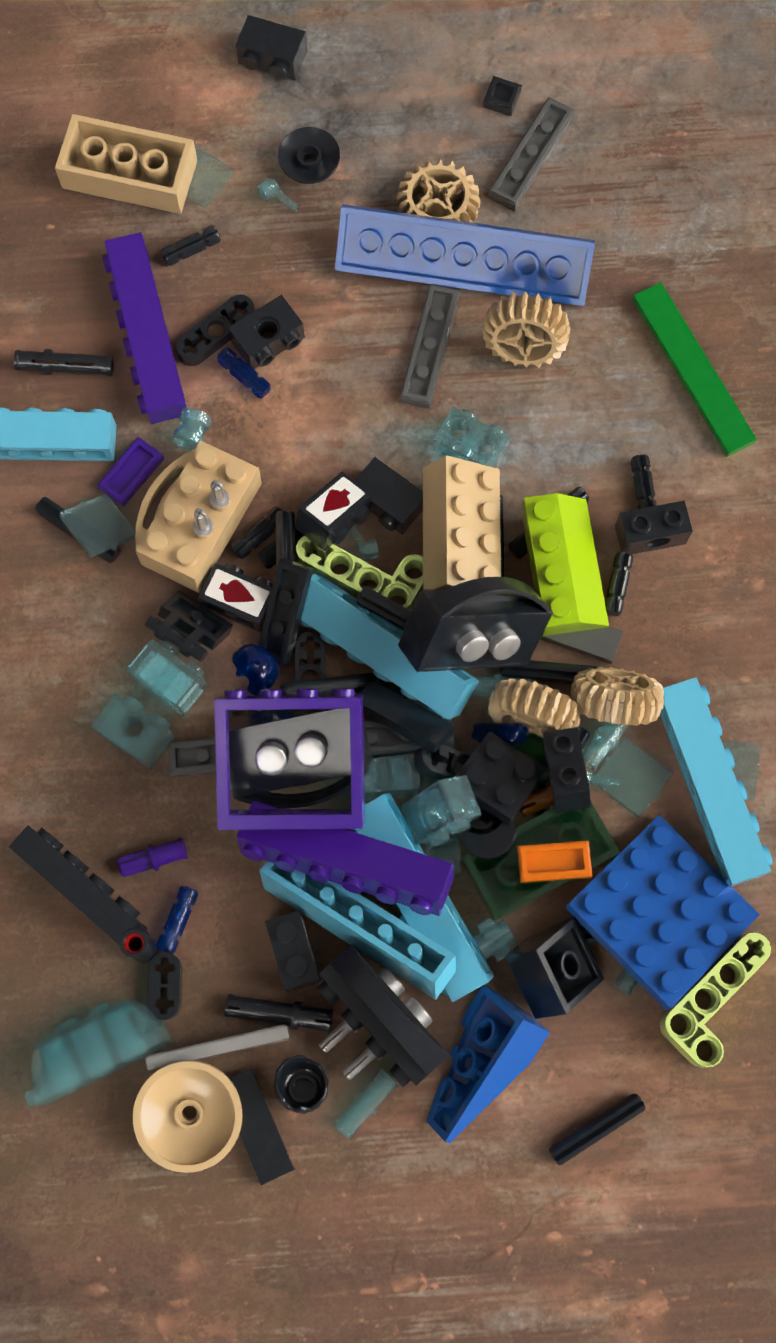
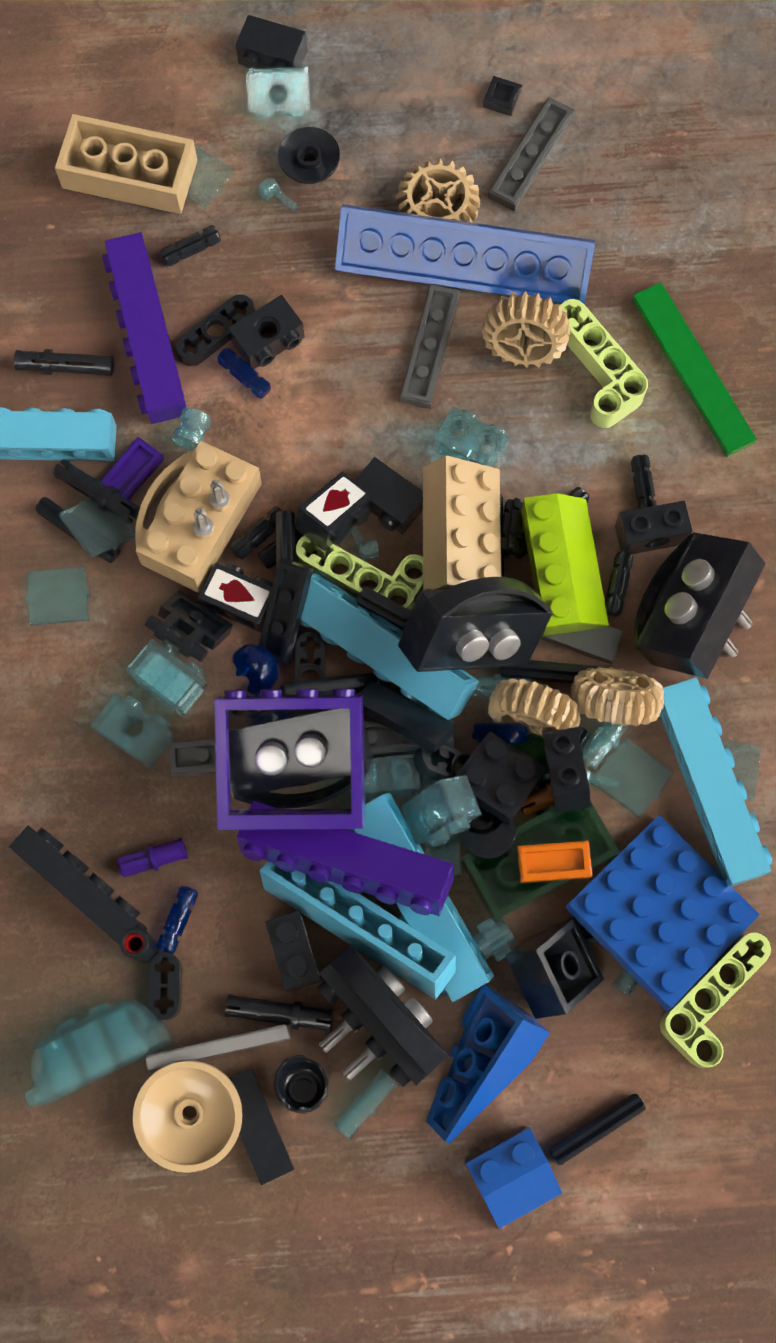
(57, 596): none -> clear light blue piece
(106, 497): none -> black pin
(293, 79): none -> clear light blue brick
(511, 527): none -> black axle
(513, 1177): none -> blue slope
(596, 357): none -> yellowish green beam
(696, 603): none -> black piece

